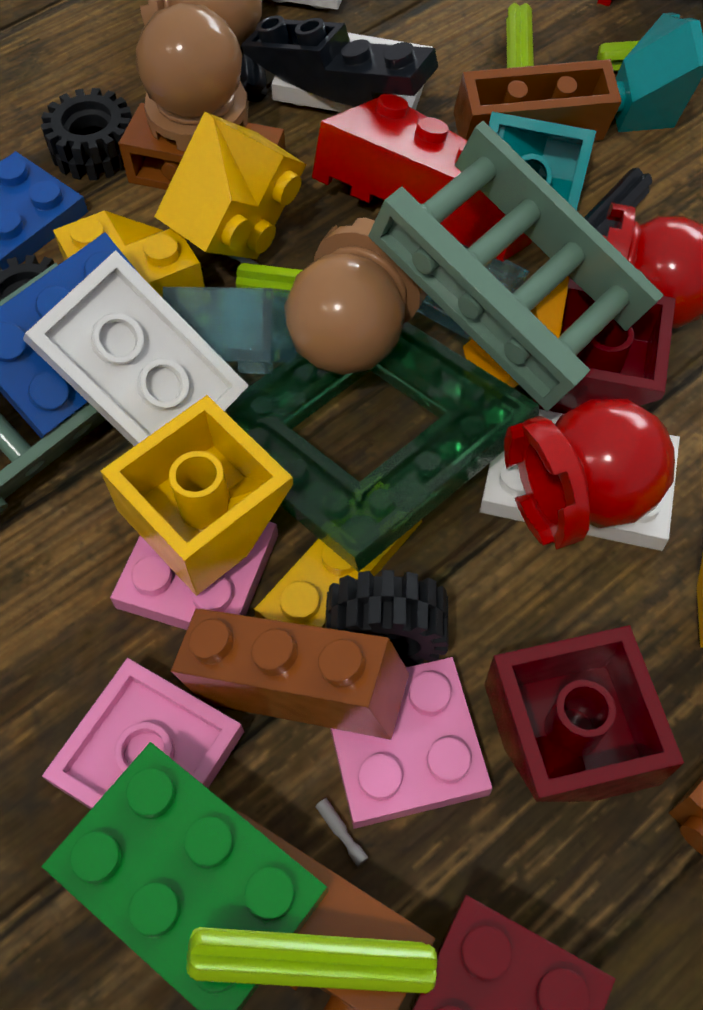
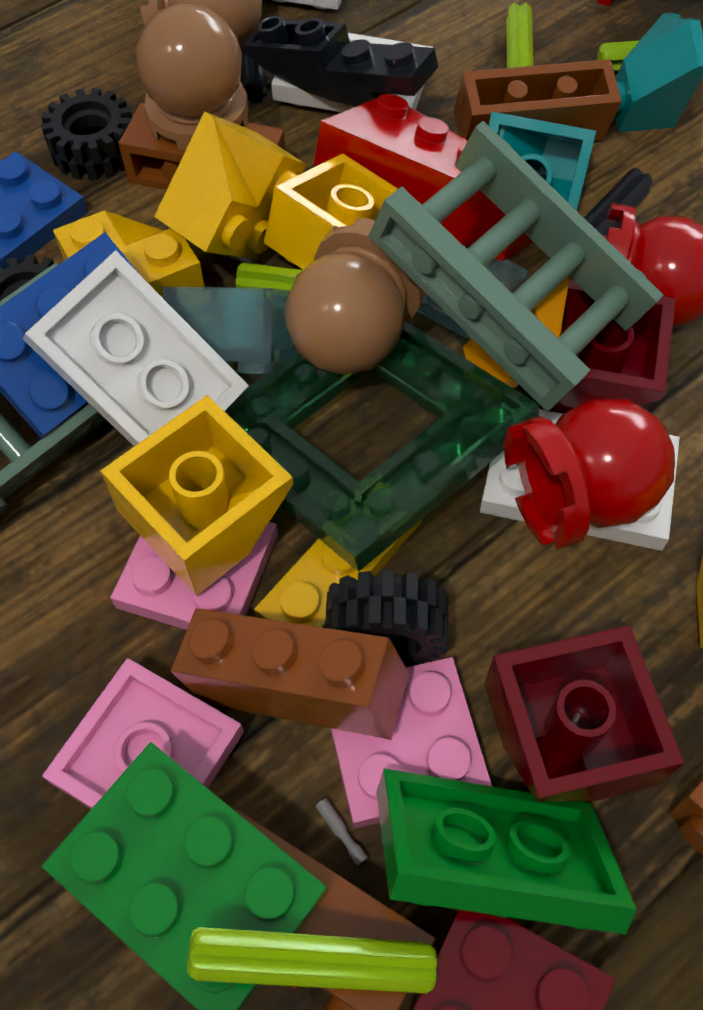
(317, 201): none -> yellow slope
(499, 853): none -> green plate

